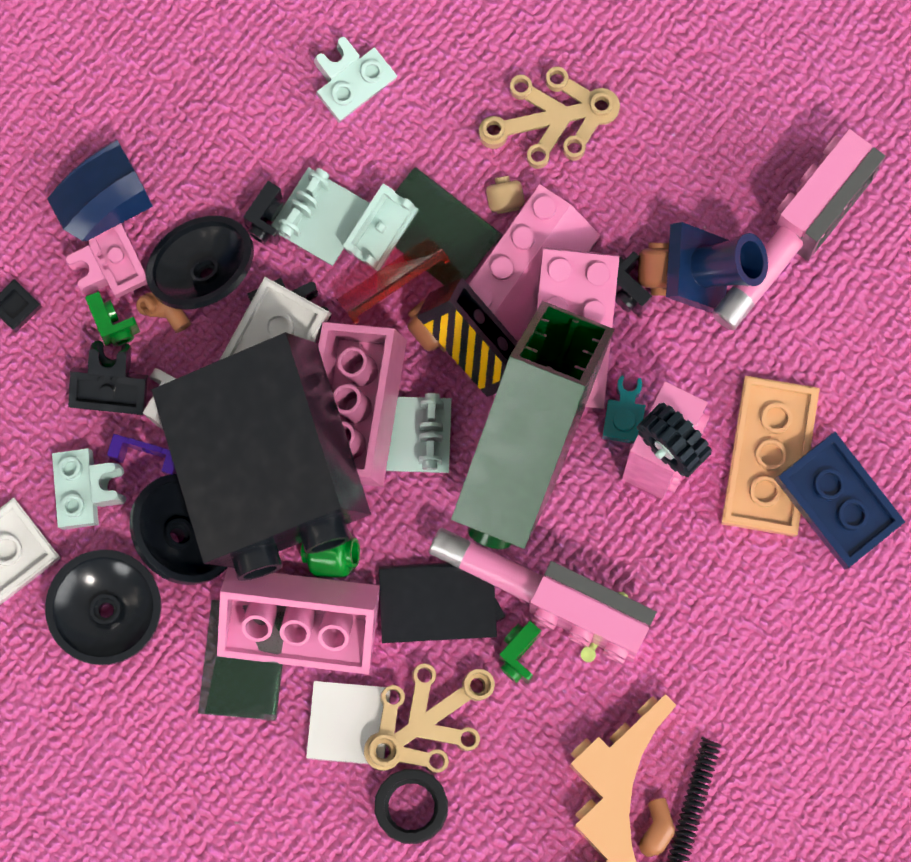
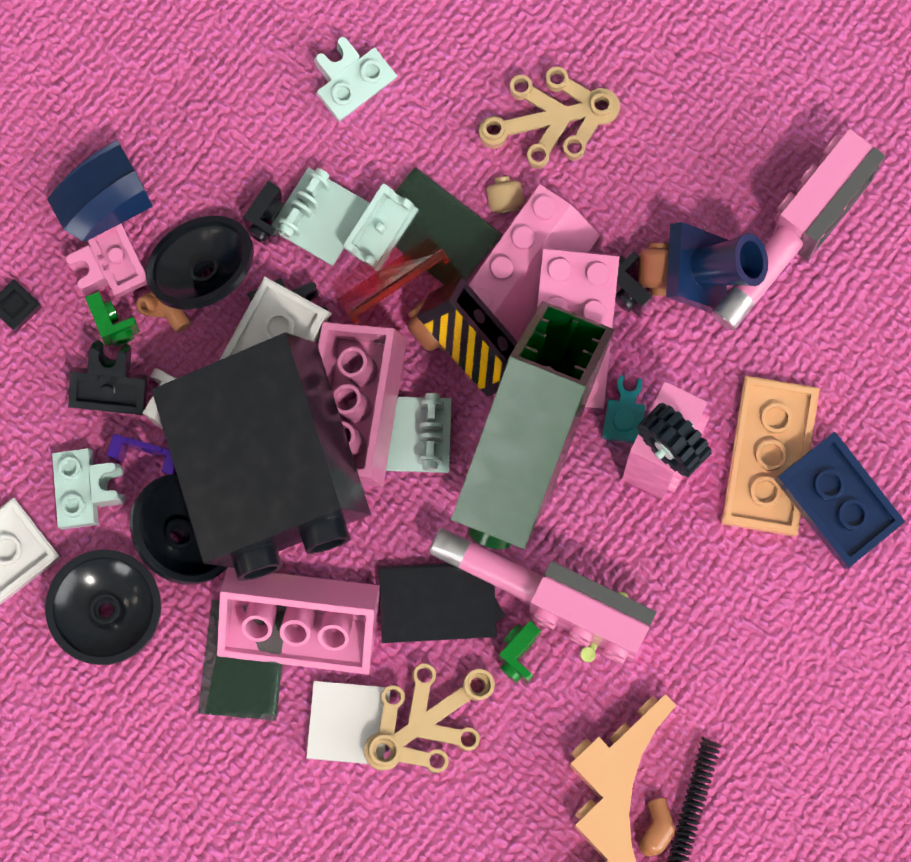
(333, 562): green head -> none
(401, 778): black tyre -> none

